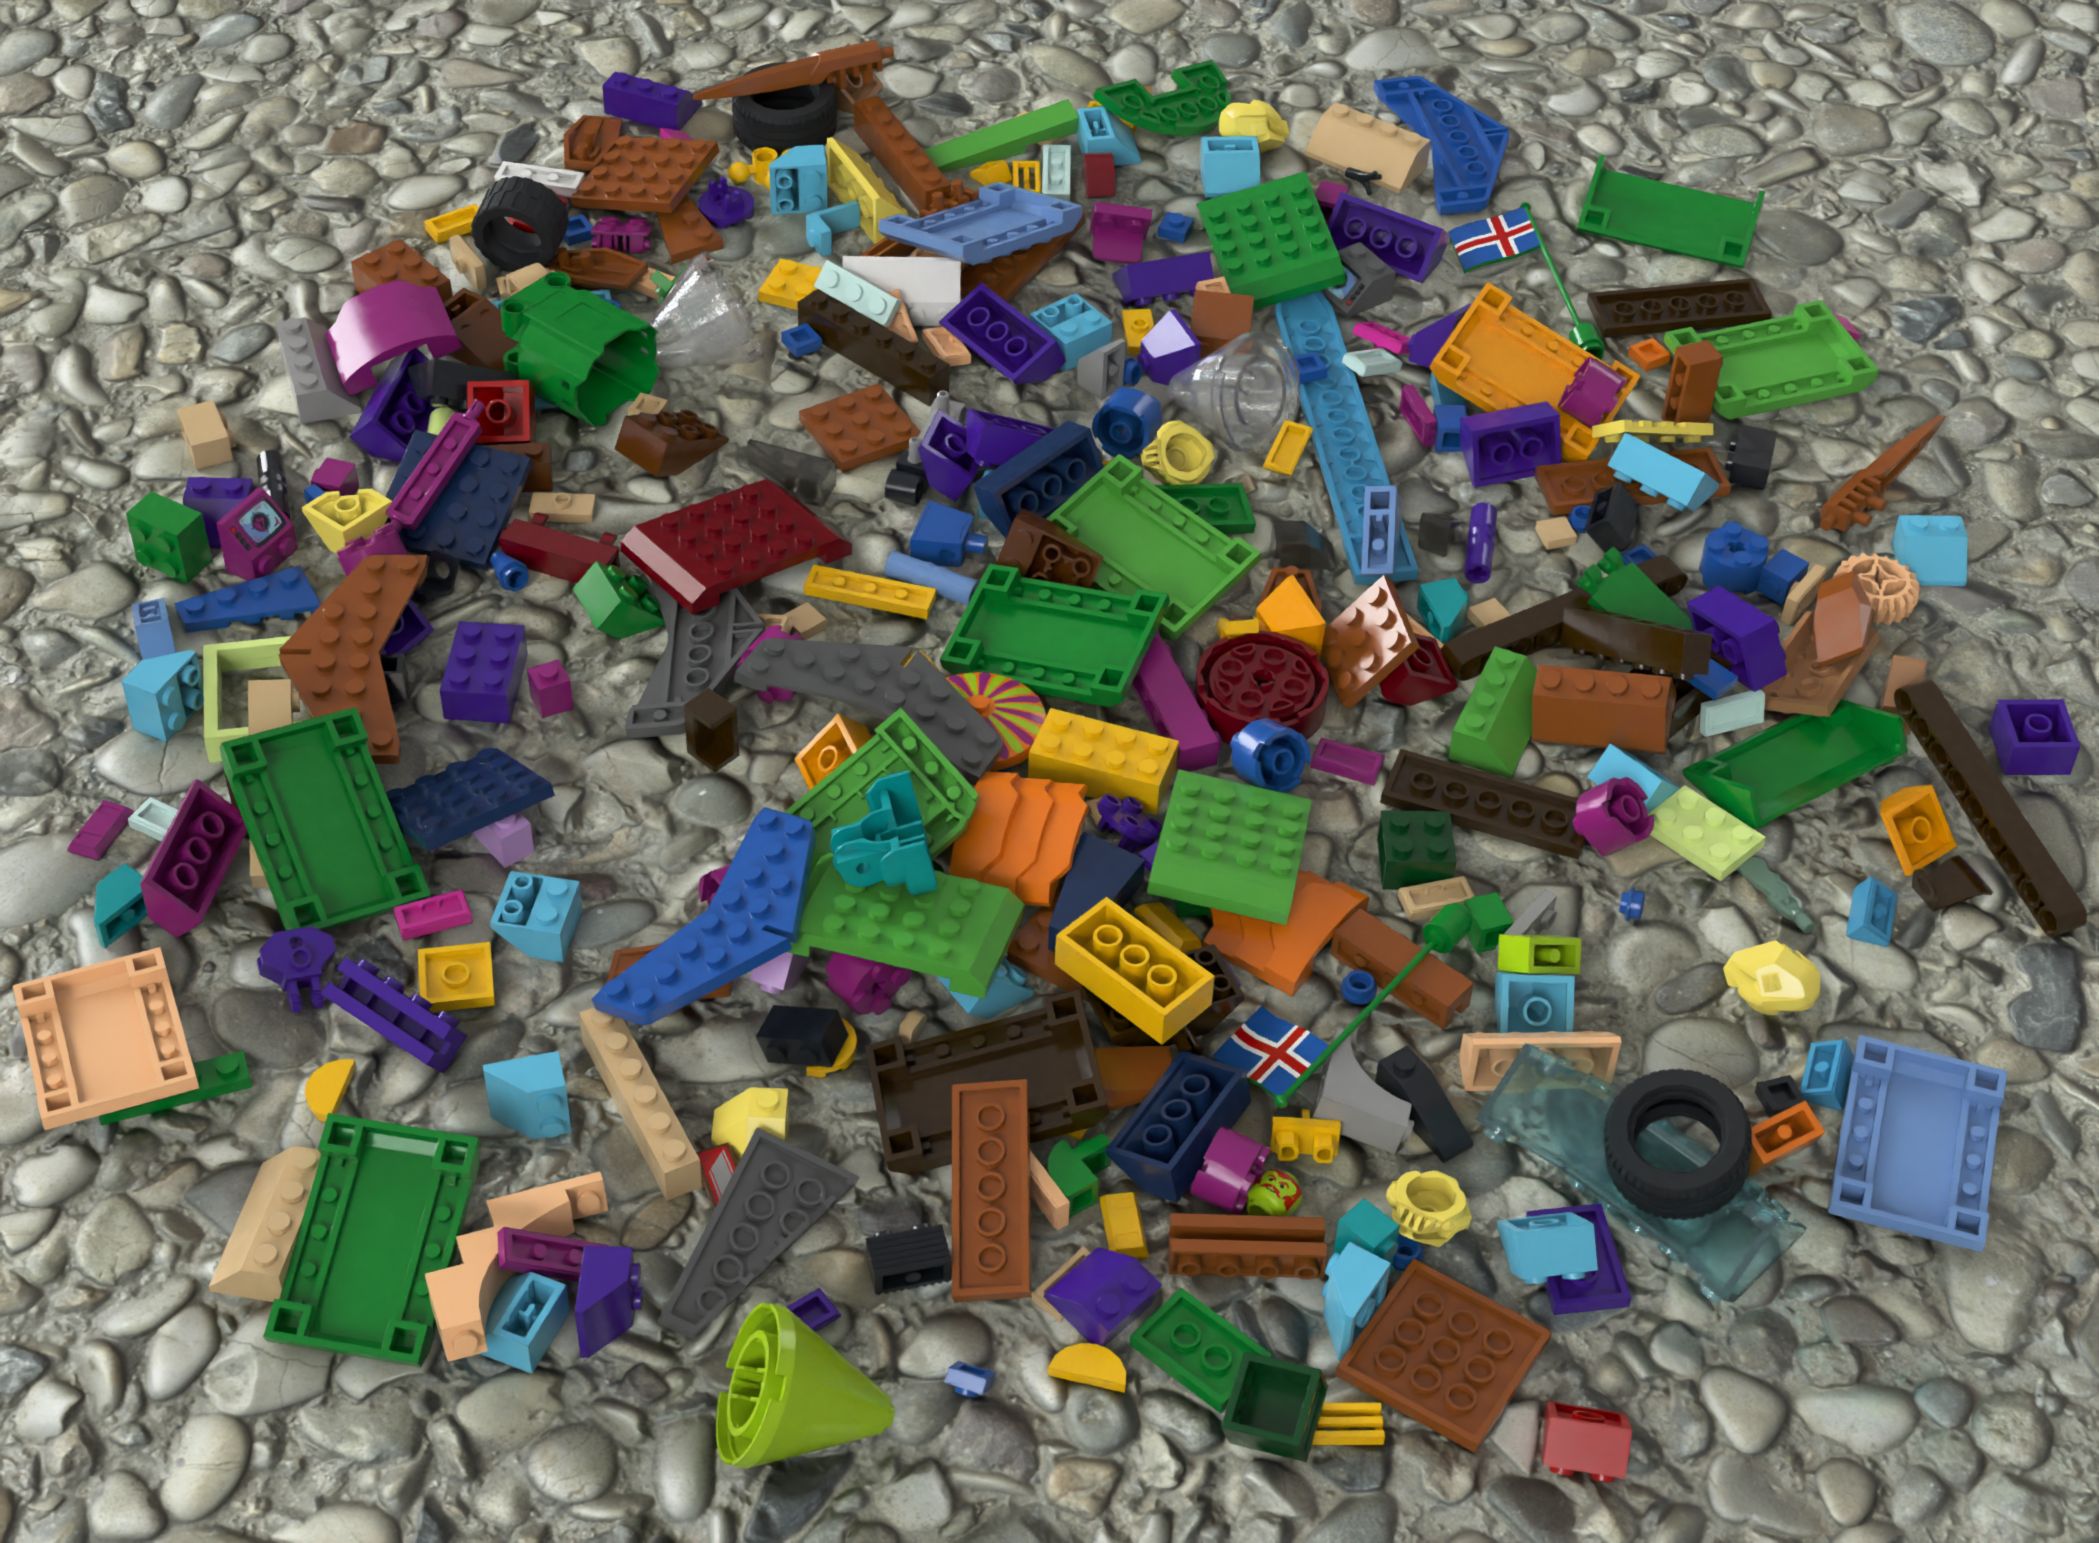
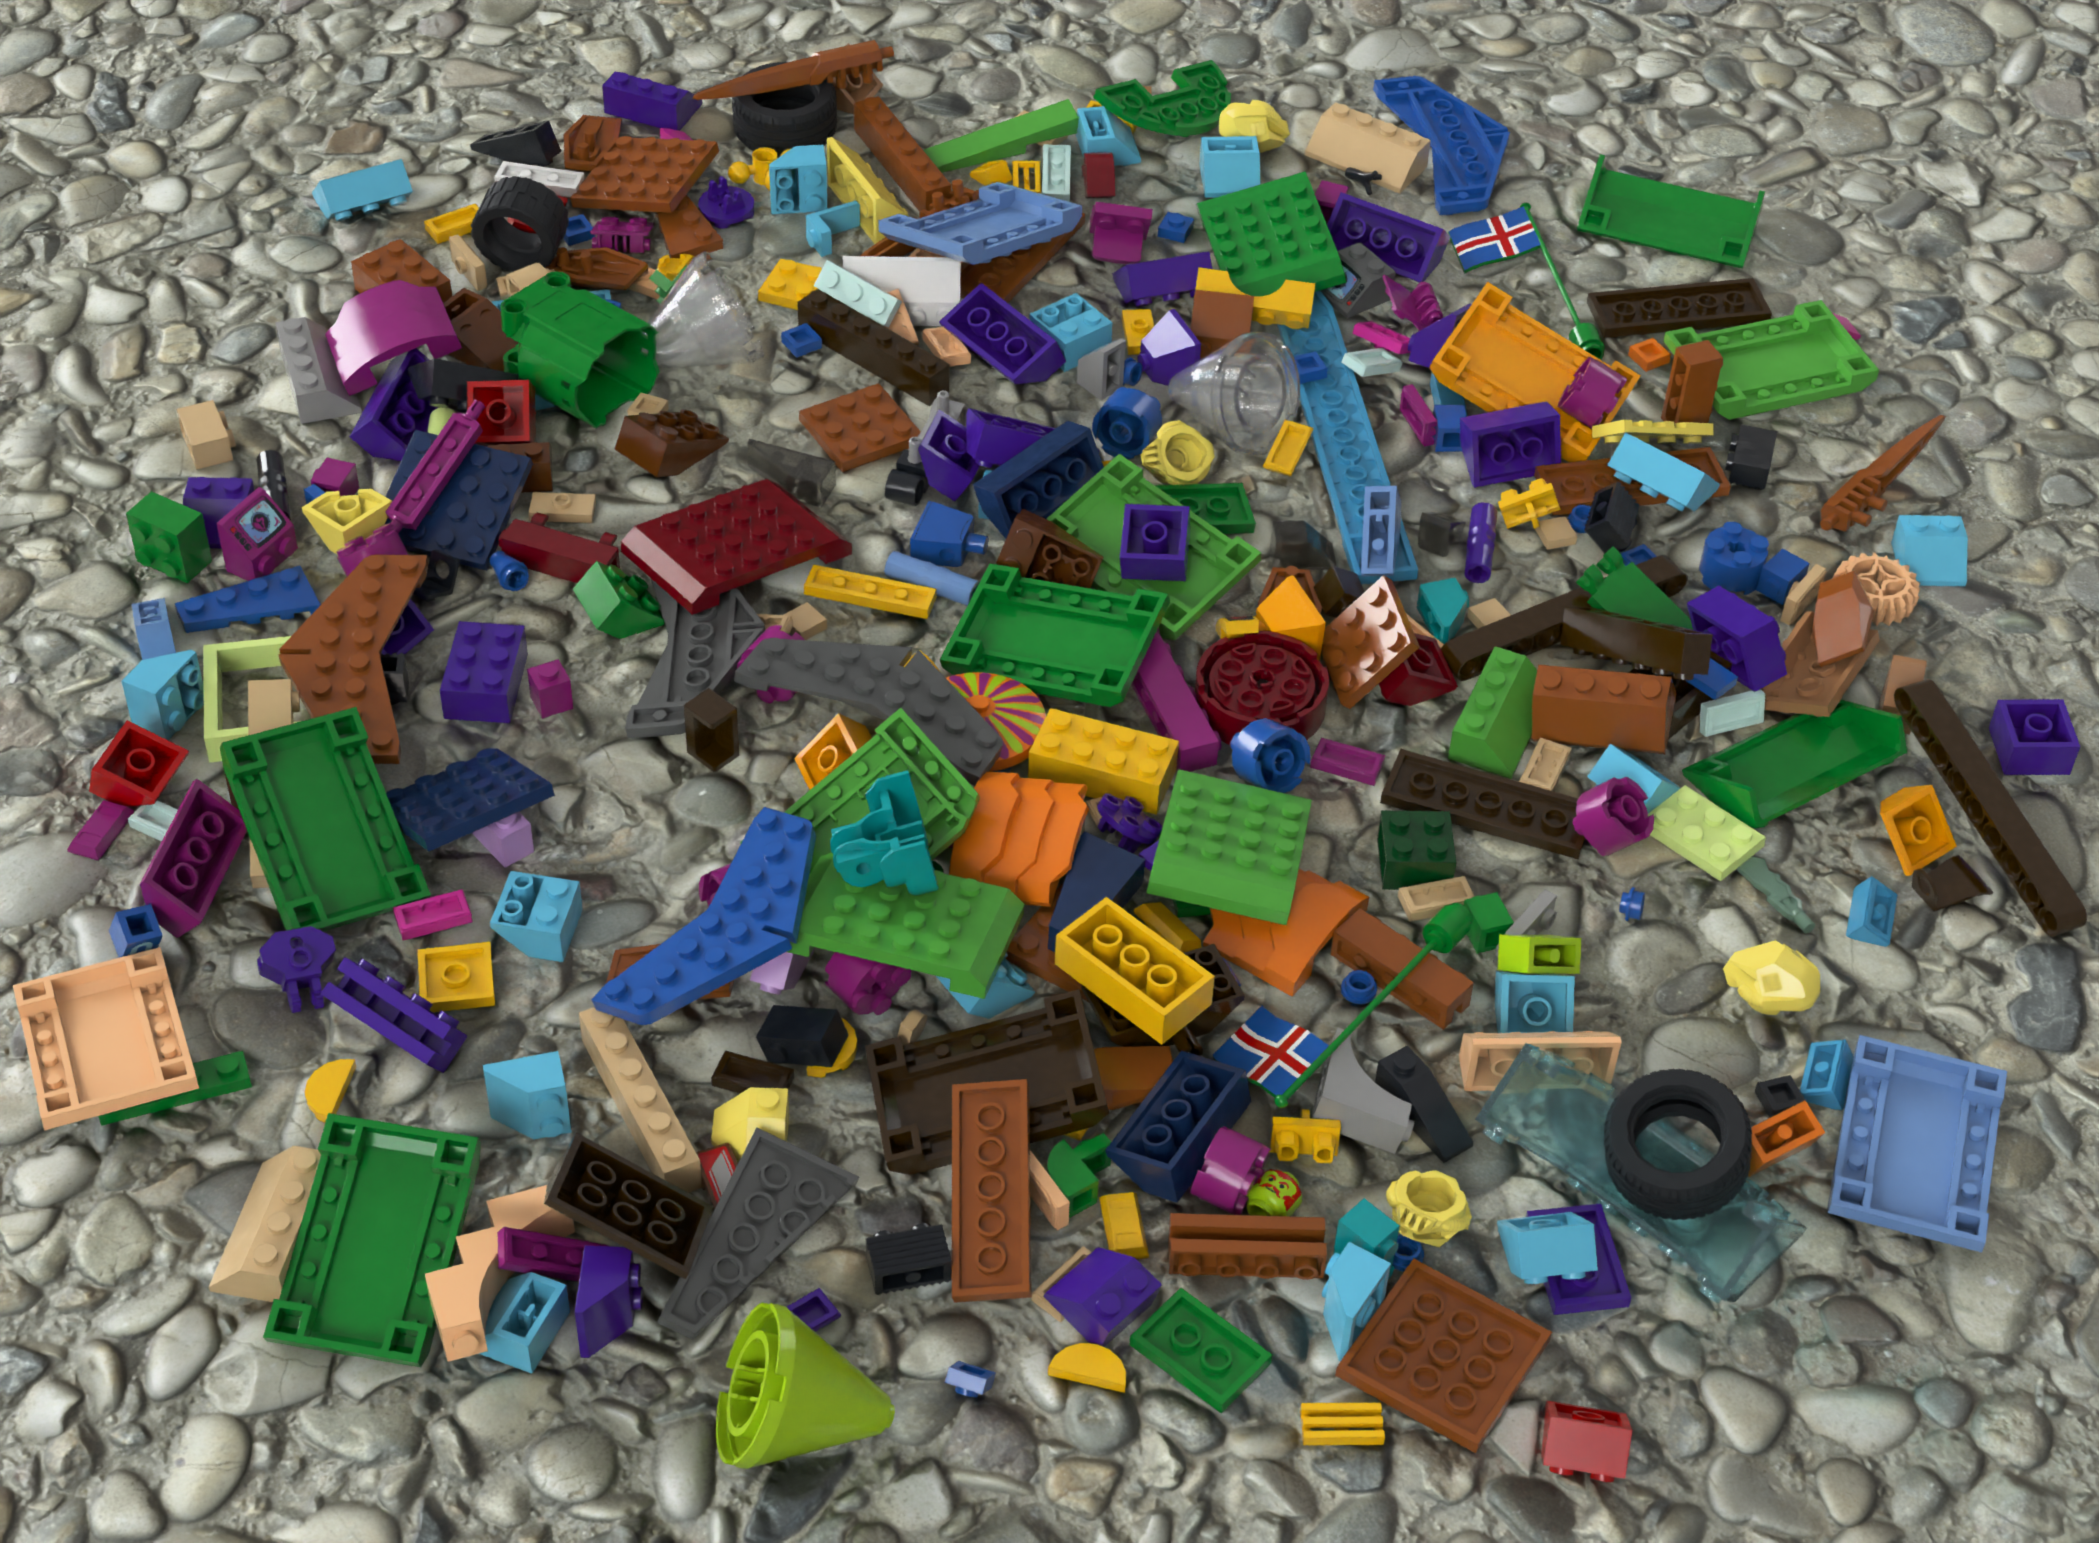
(118, 904): teal slope -> none
(135, 767): none -> red slope
(135, 930): none -> blue brick
(363, 190): none -> medium azure slope
(521, 145): none -> black slope
(628, 1205): none -> dark brown slope
(671, 267): none -> yellow tile
(741, 1072): none -> dark brown tile
(1155, 542): none -> dark purple brick
(1275, 1406): dark green piece -> none
(1287, 306): none -> yellow arch
(1338, 590): none -> dark brown brick
(1416, 306): none -> magenta hinge
(1528, 505): none -> yellow hips
(1546, 764): none -> tan plate

